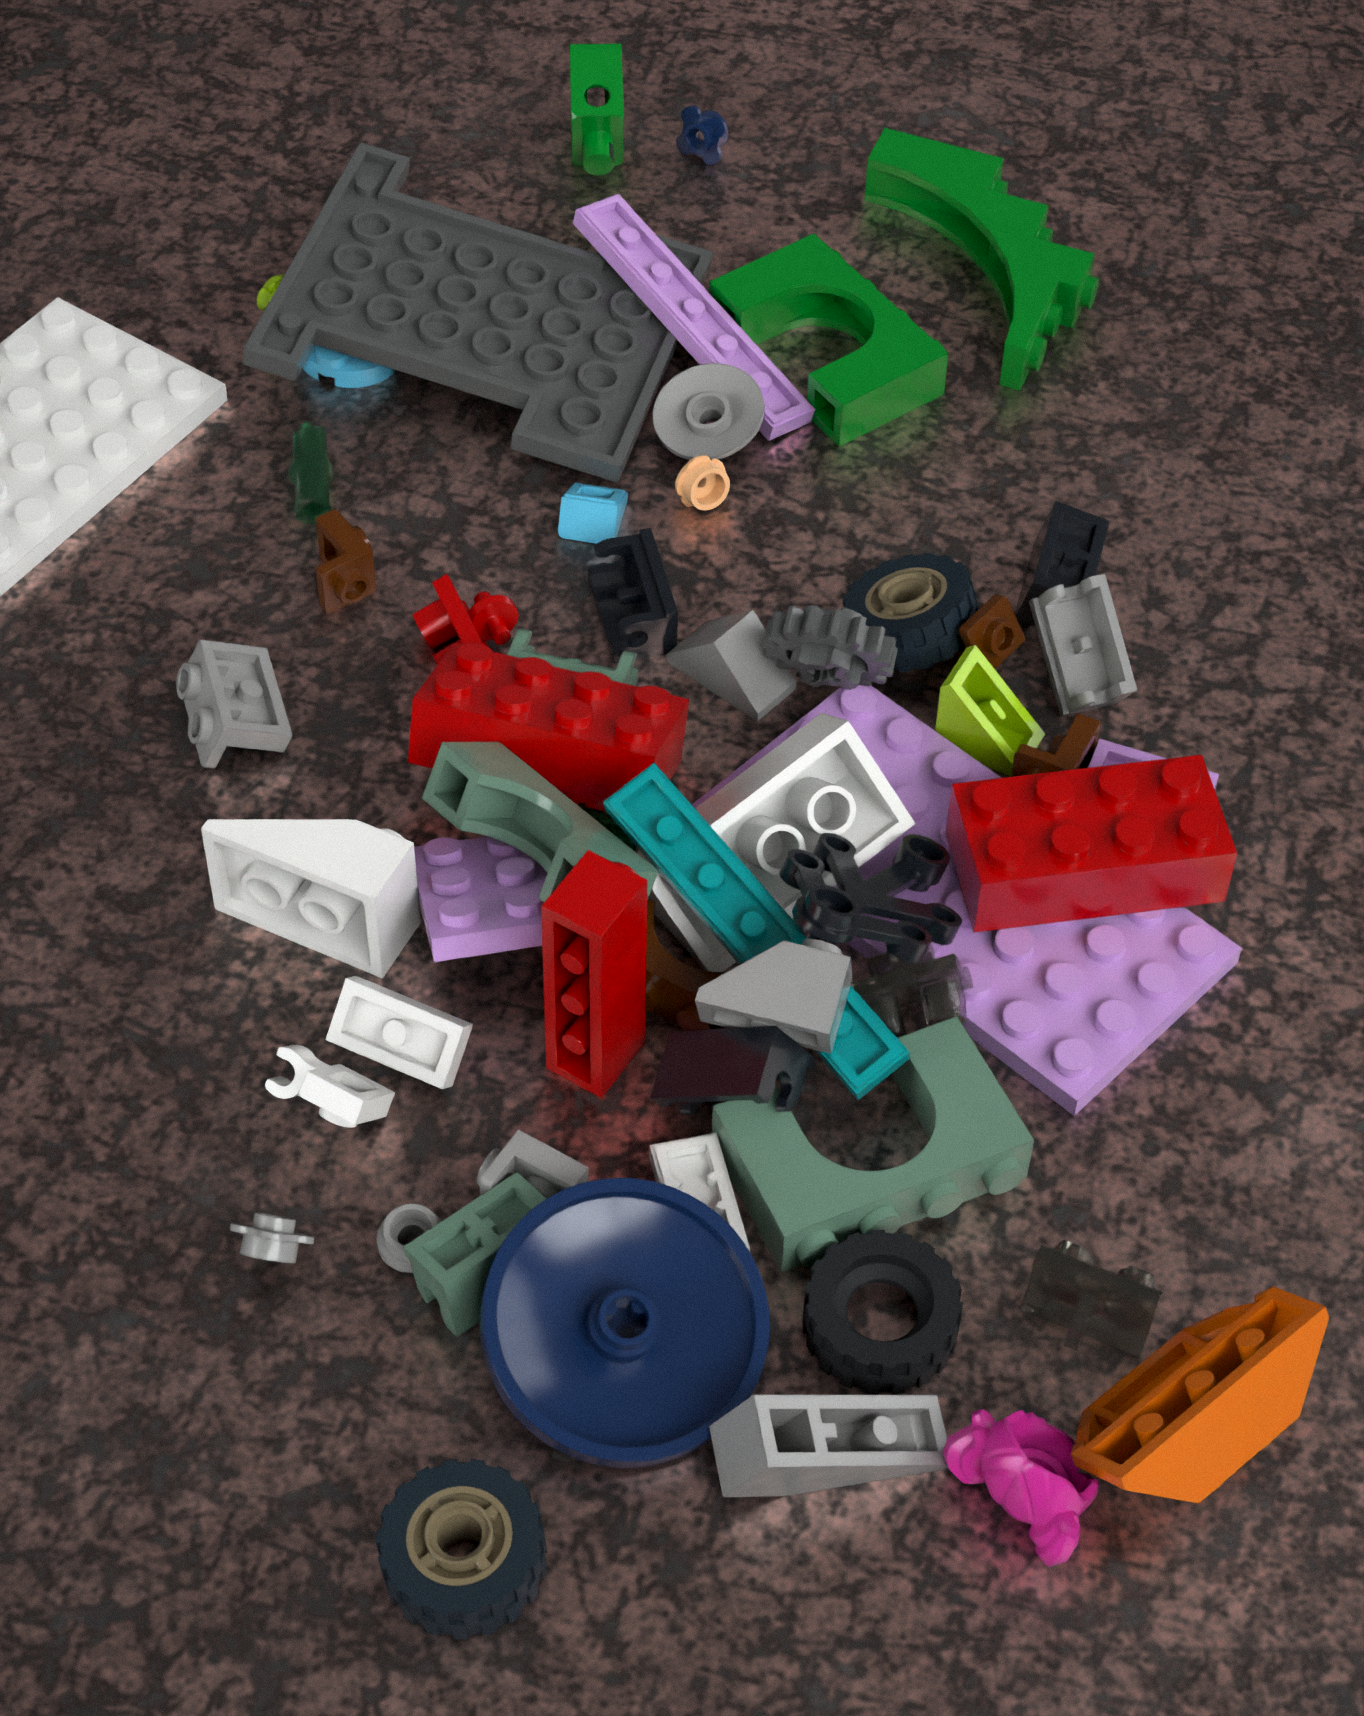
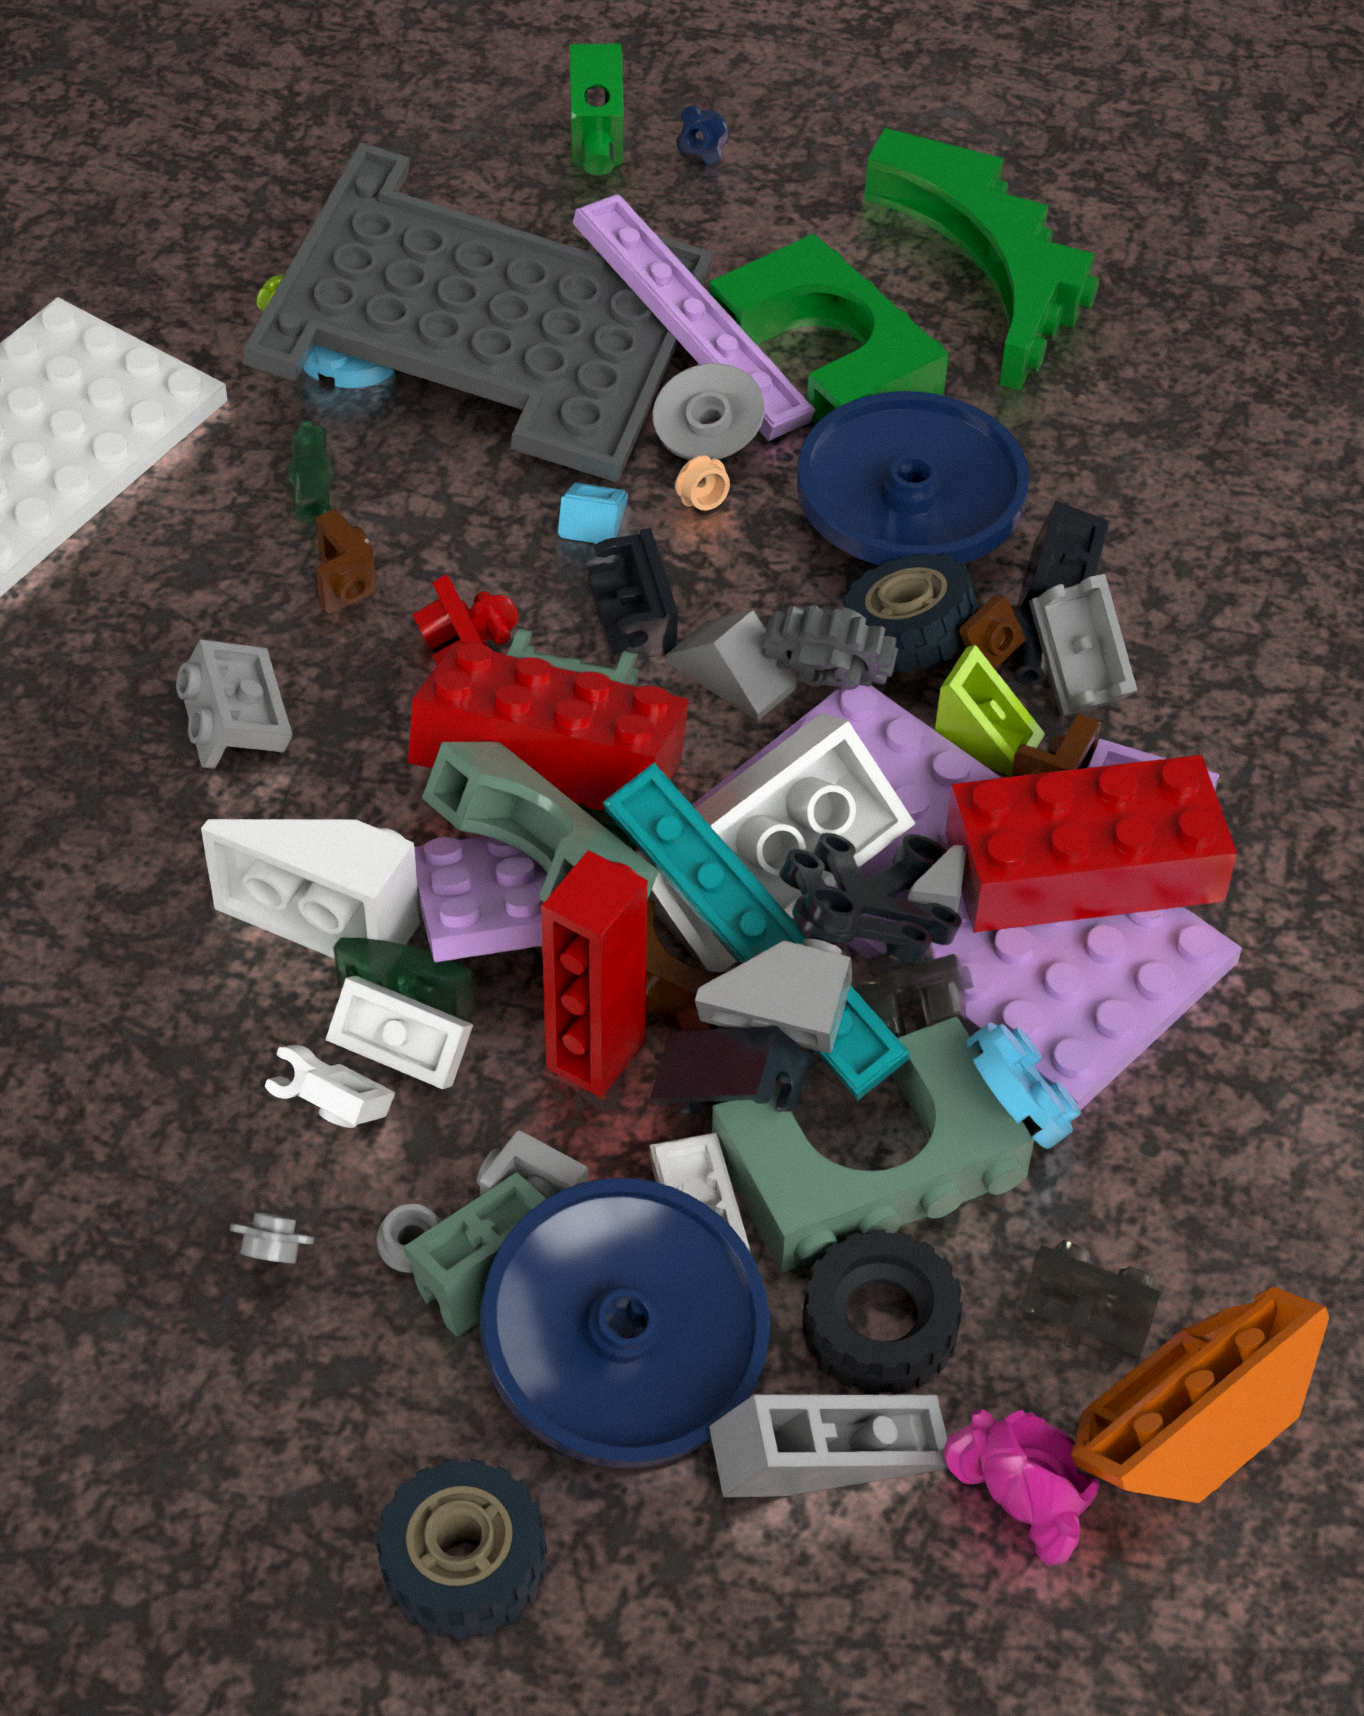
(407, 972): none -> clear green slope
(912, 478): none -> dark blue dish
(942, 881): none -> light grey slope
(1015, 1081): none -> medium azure plate
(1031, 661): none -> black arm

